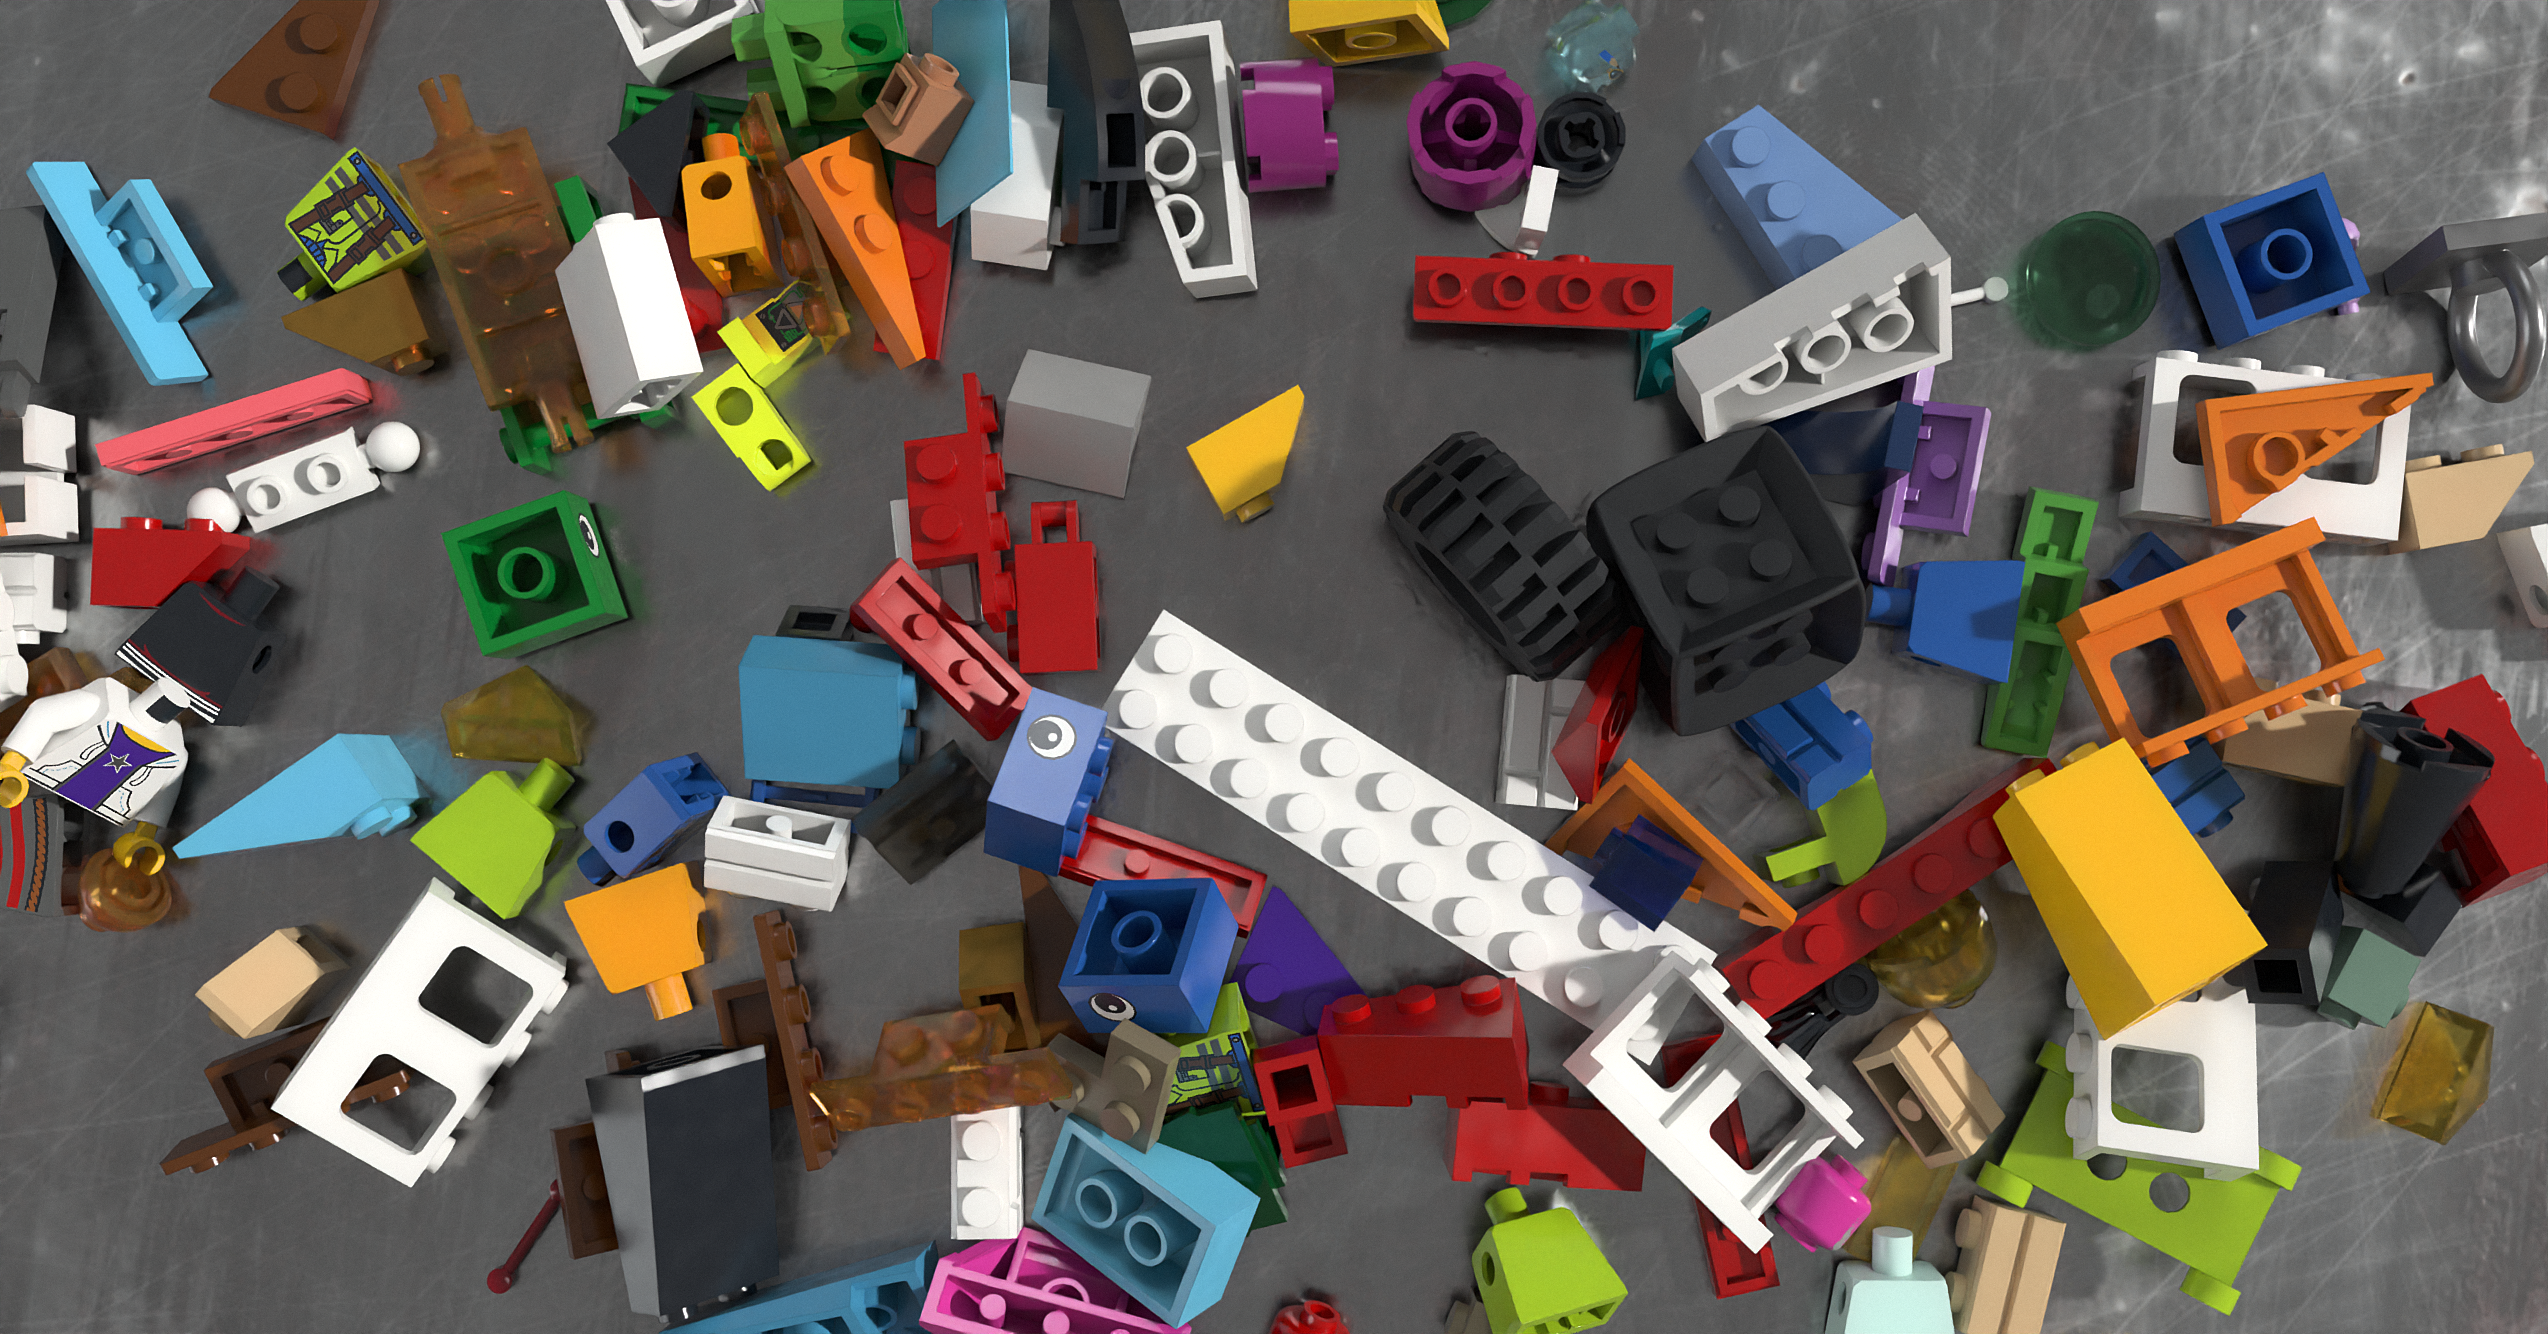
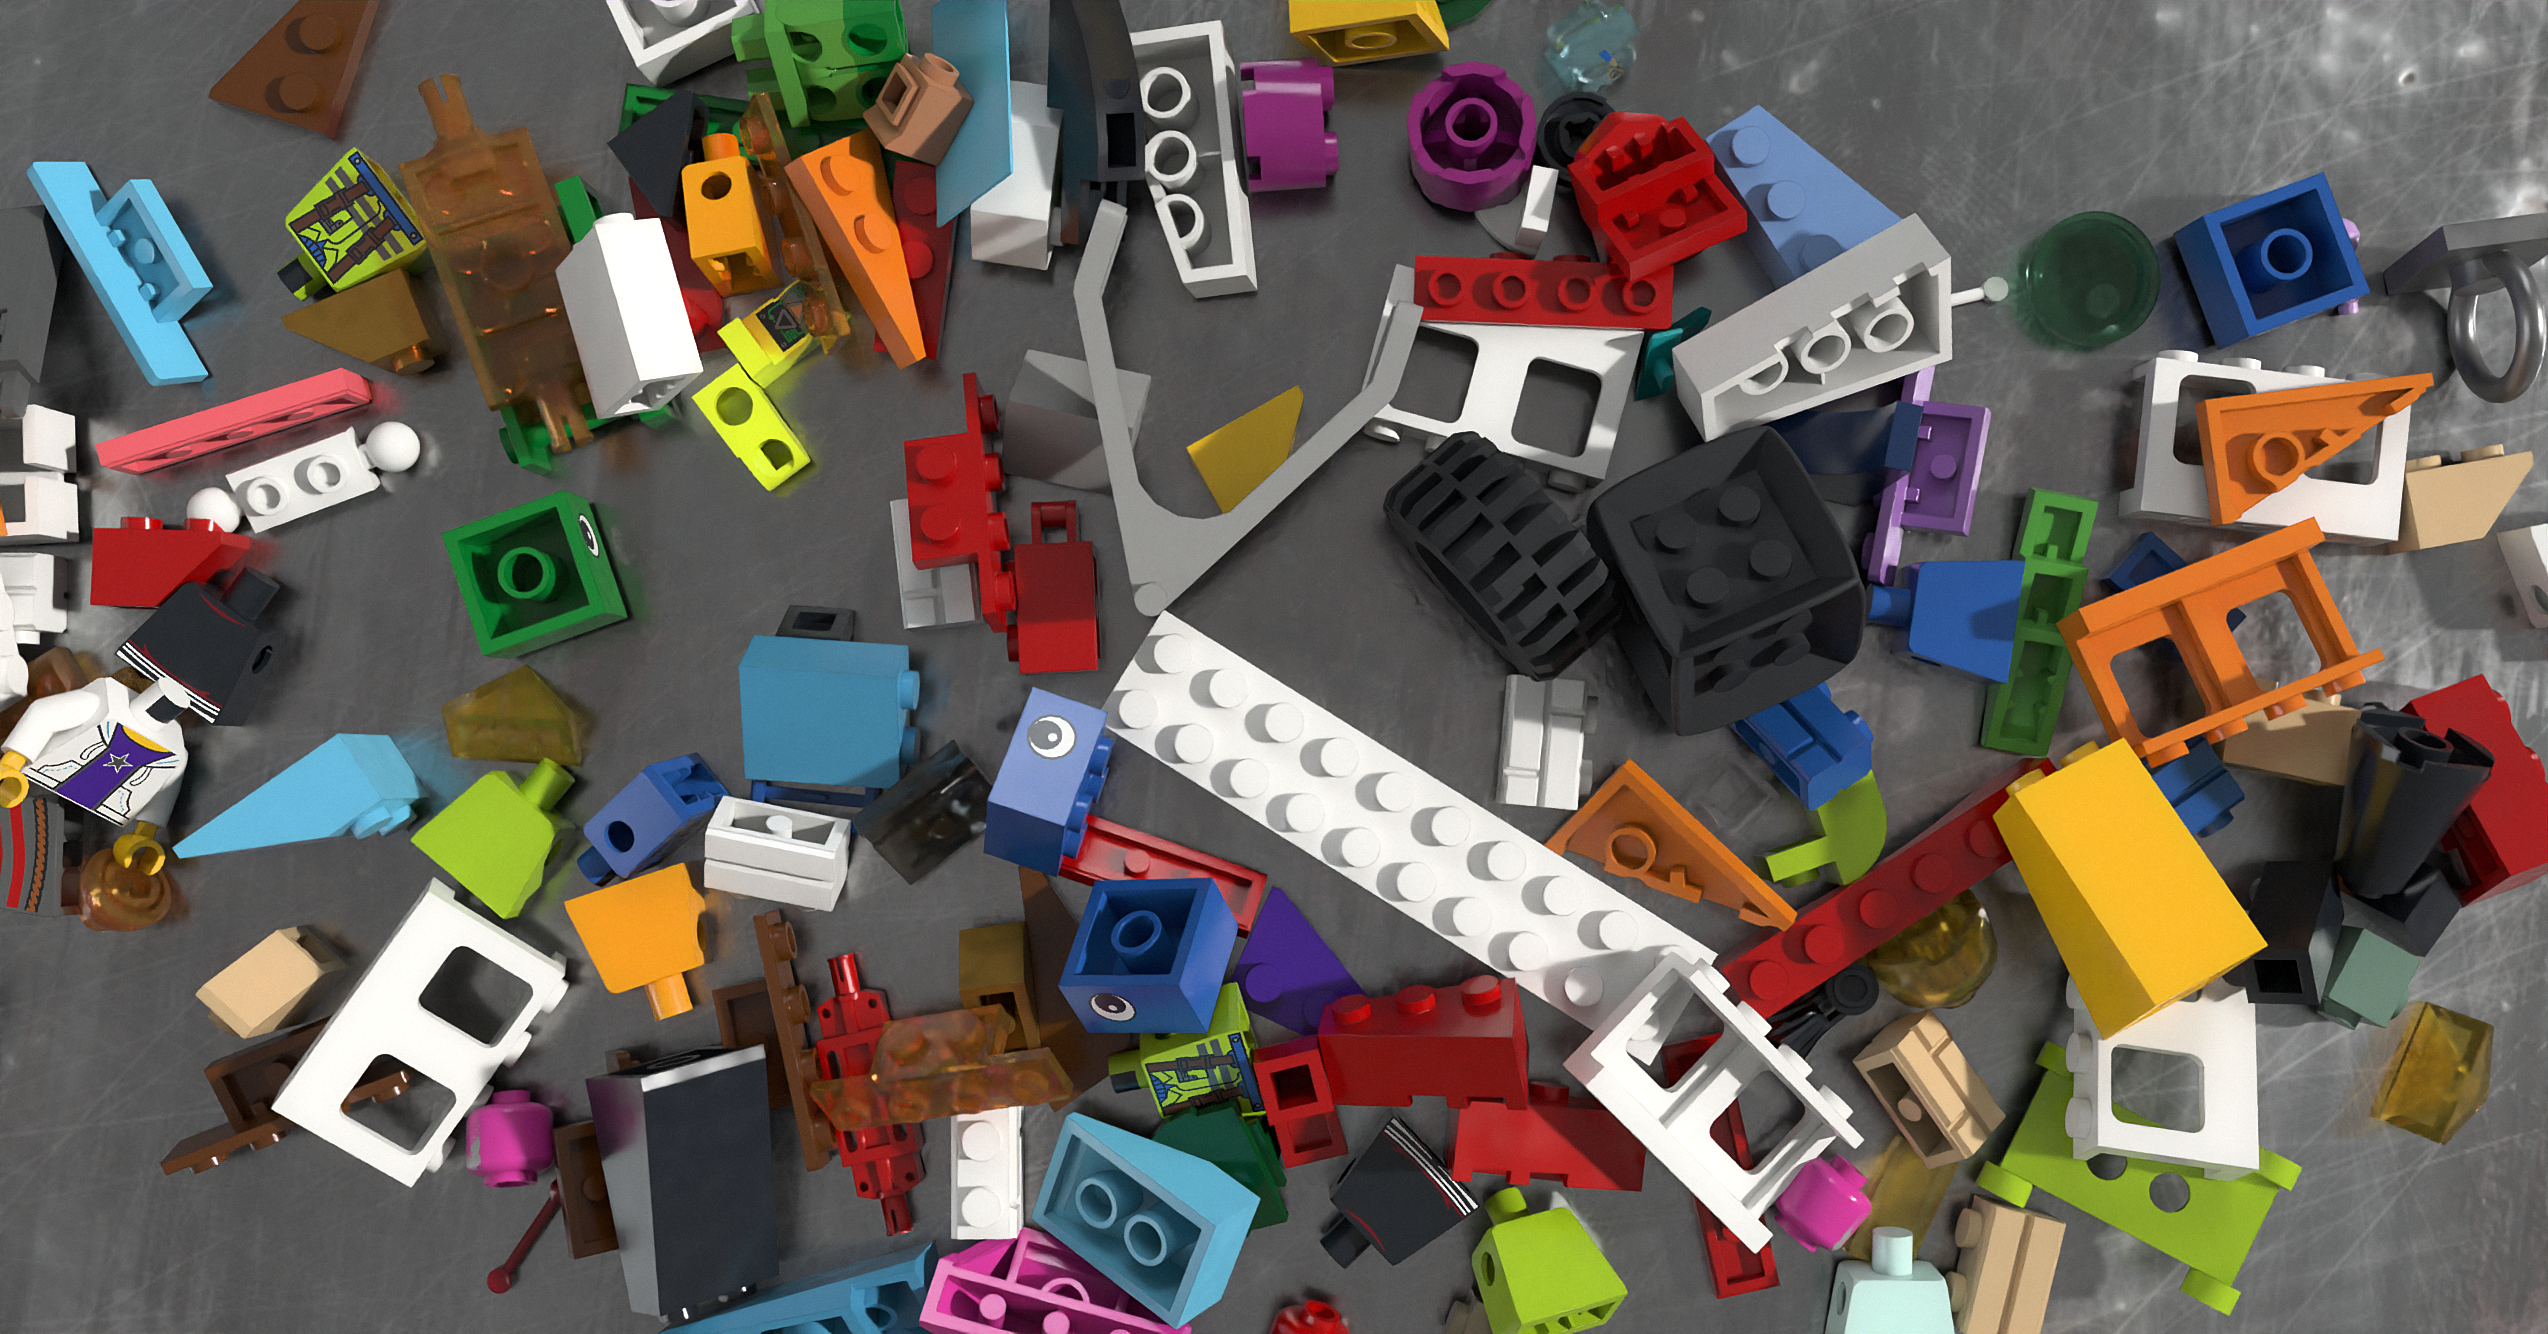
(509, 1140): none -> dark pink head
(885, 1159): none -> red piece
(941, 648): piece -> none
(1124, 1090): dark tan plate -> none
(1173, 551): none -> light grey piece
(1394, 1196): none -> black torso
(1498, 383): none -> white window
(1601, 715): red slope -> none
(1644, 871): clear blue brick -> none
(1651, 193): none -> red piece

